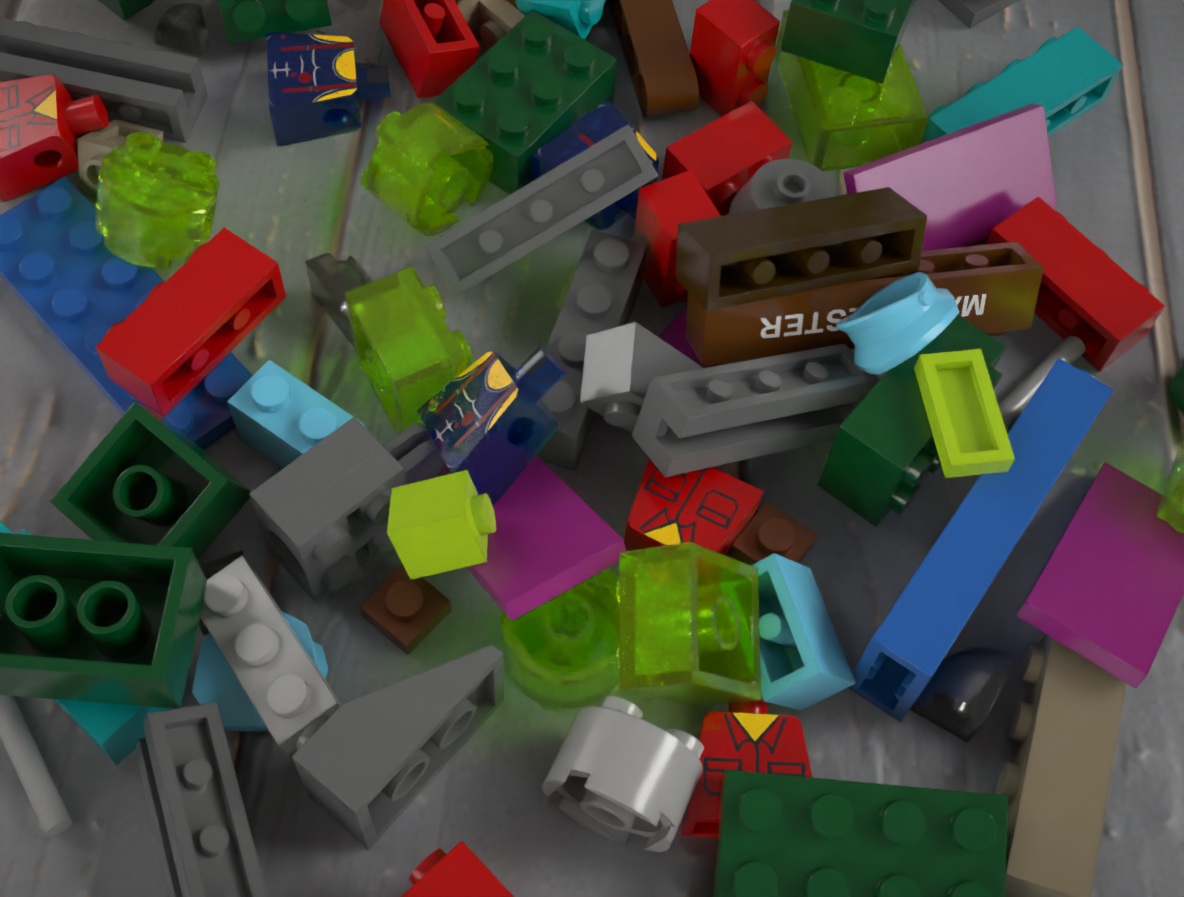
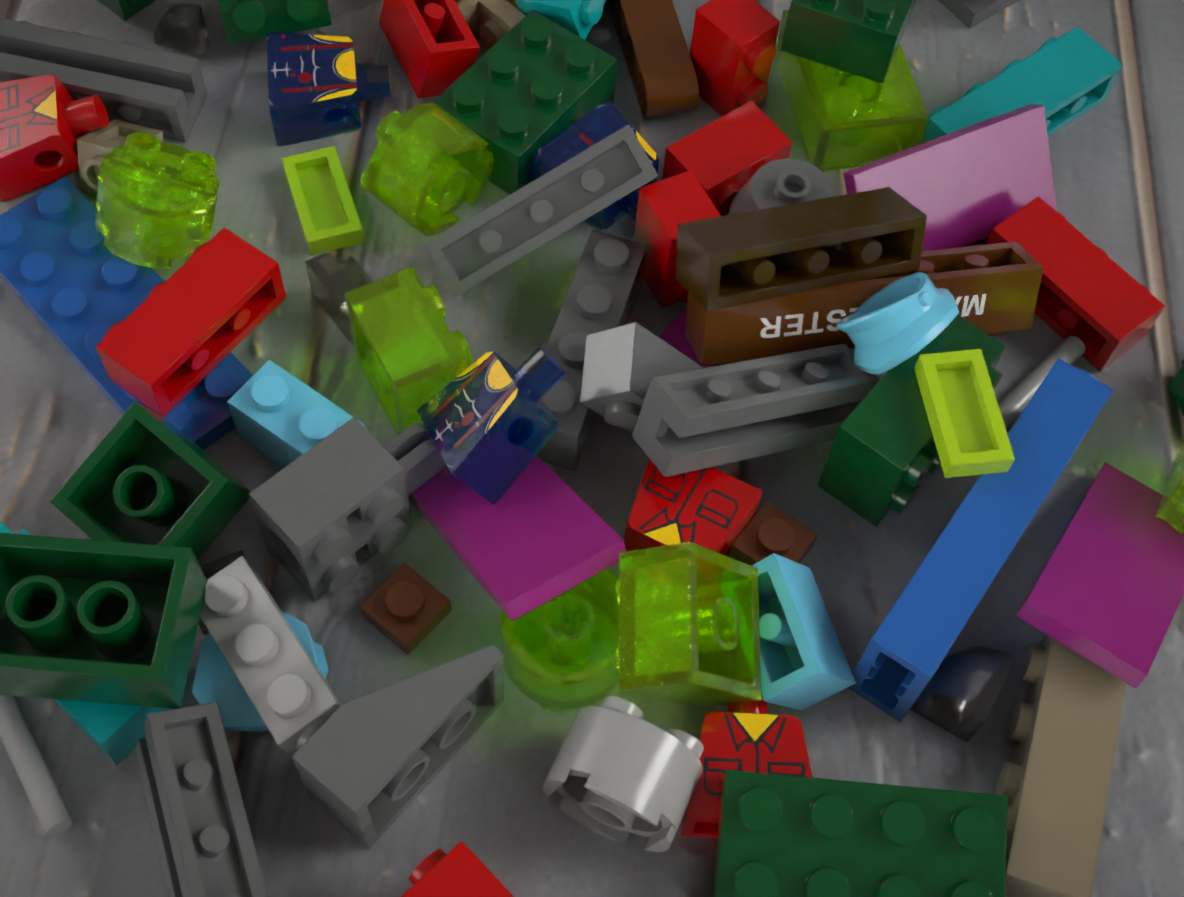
(322, 200): none -> lime tile
(440, 524): lime brick -> none

